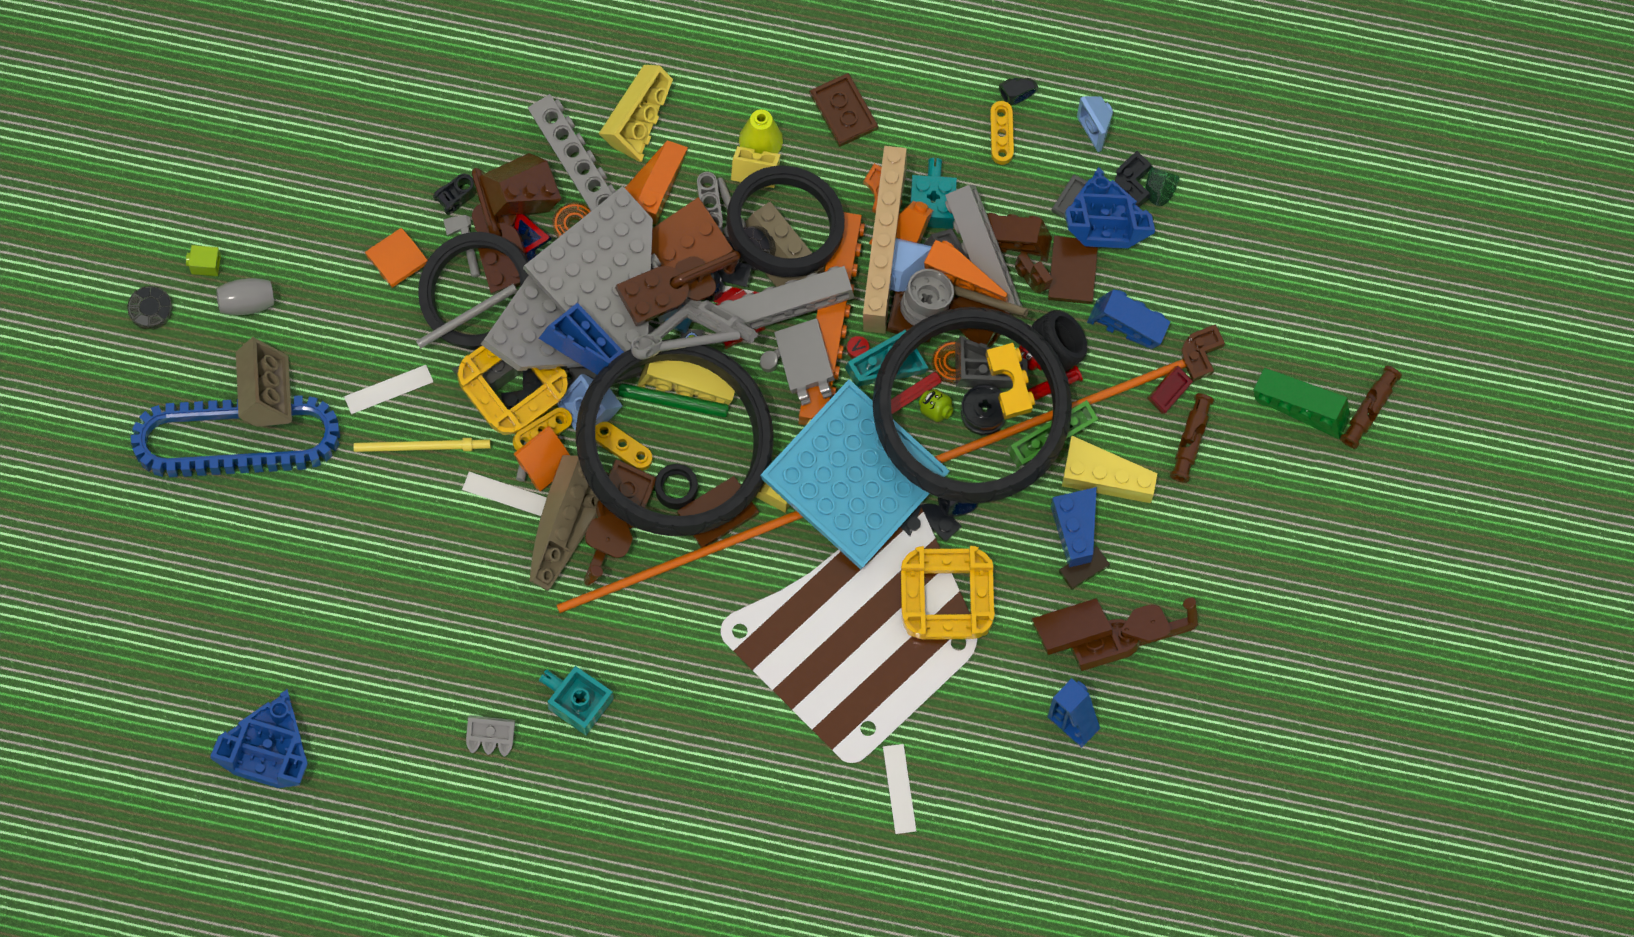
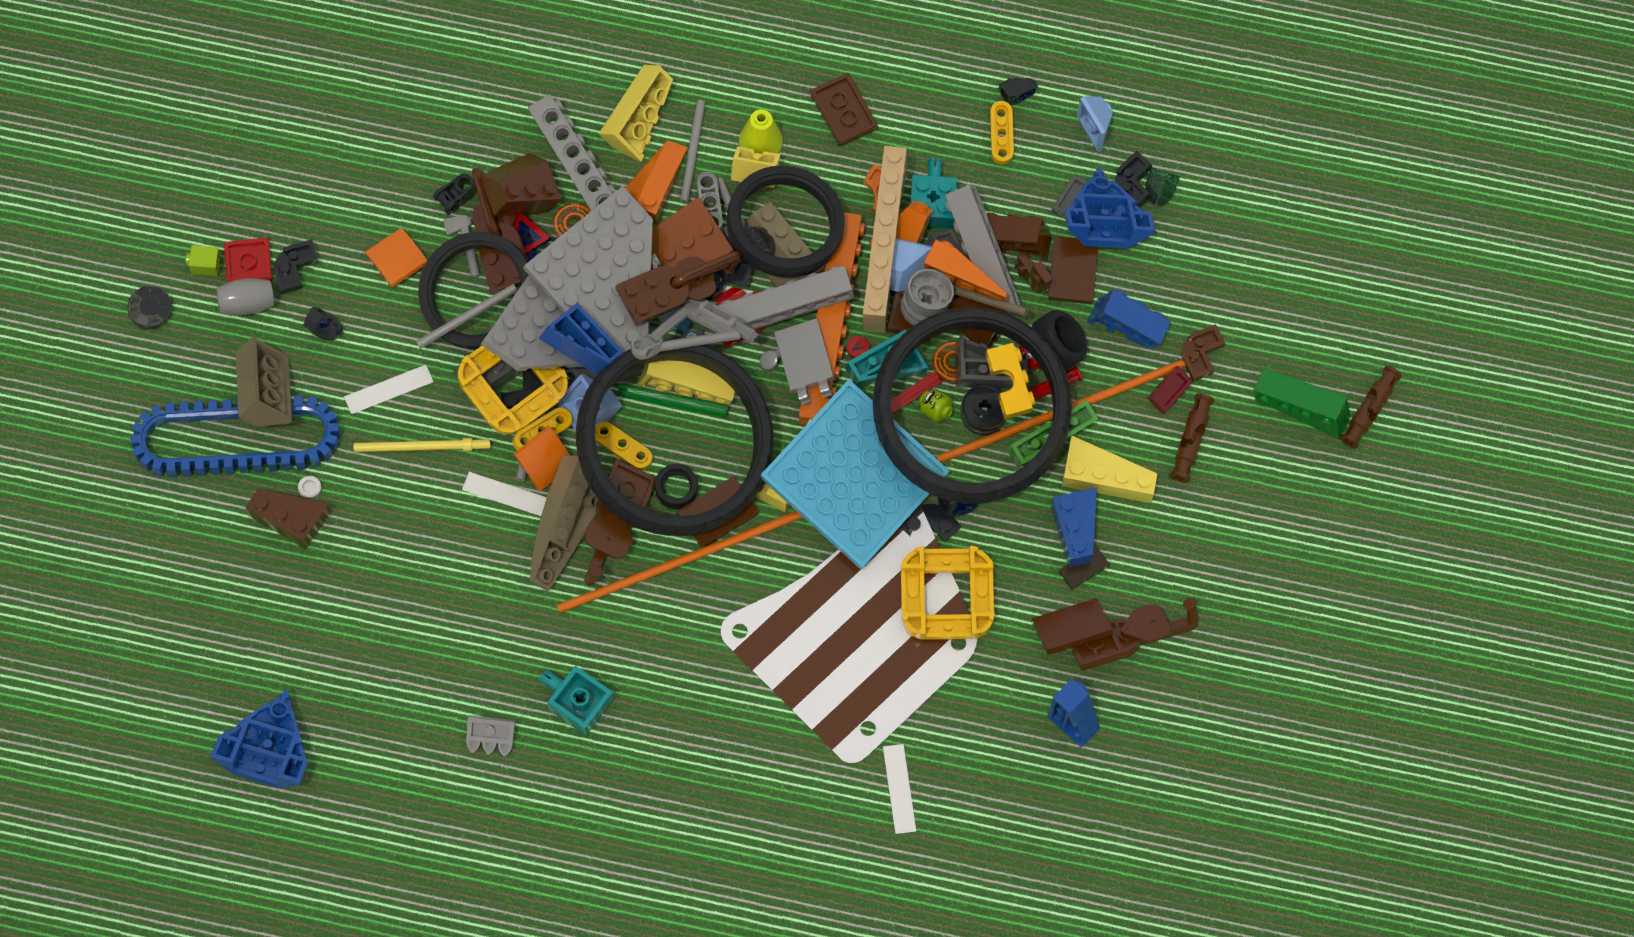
(248, 259): none -> red tile
(288, 515): none -> reddish brown wedge
(289, 260): none -> black plate
(309, 487): none -> white tile
(323, 325): none -> black rock
(692, 152): none -> light grey piece

